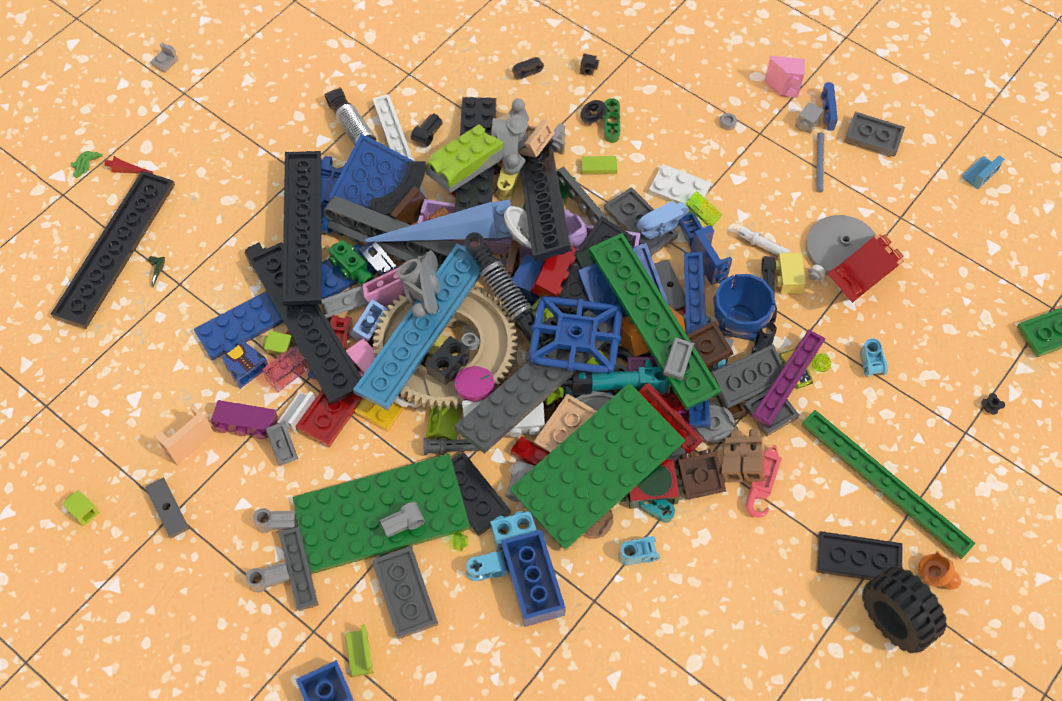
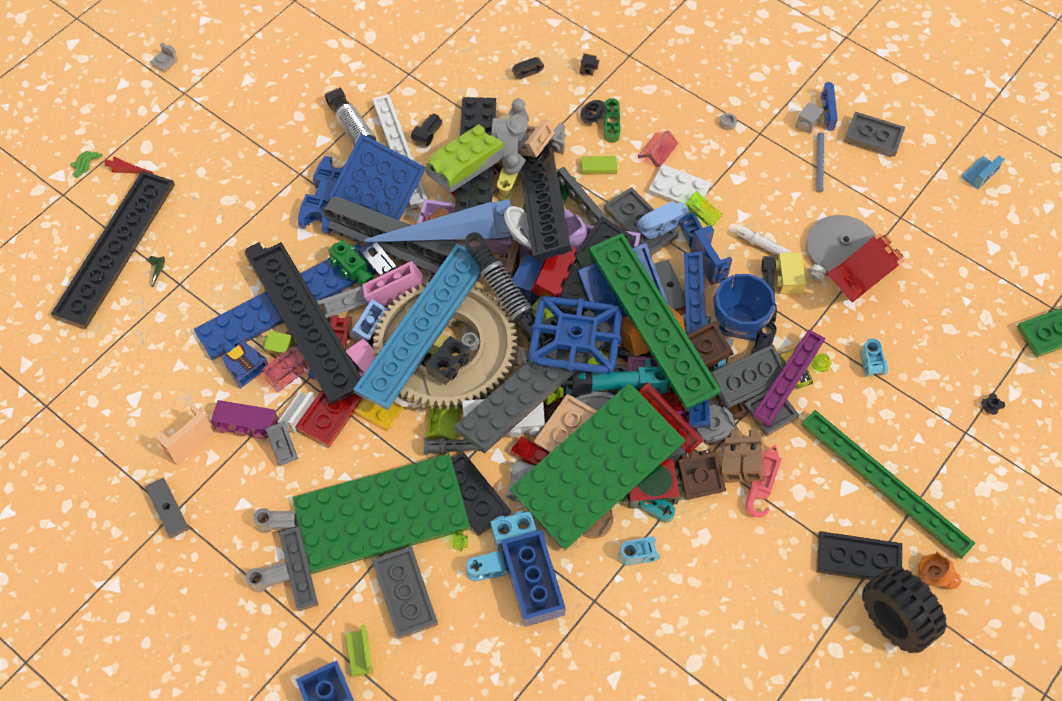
(80, 507): lime brick -> none
(302, 229): black plate -> none
(407, 518): light grey piece -> none
(409, 207): reddish brown tile -> none
(413, 177): black tile -> none
(421, 283): light grey piece -> none
(474, 383): dark pink tile -> none
(659, 147): none -> clear pink panel
(678, 359): light grey tile -> none
(785, 75): bright pink slope -> none

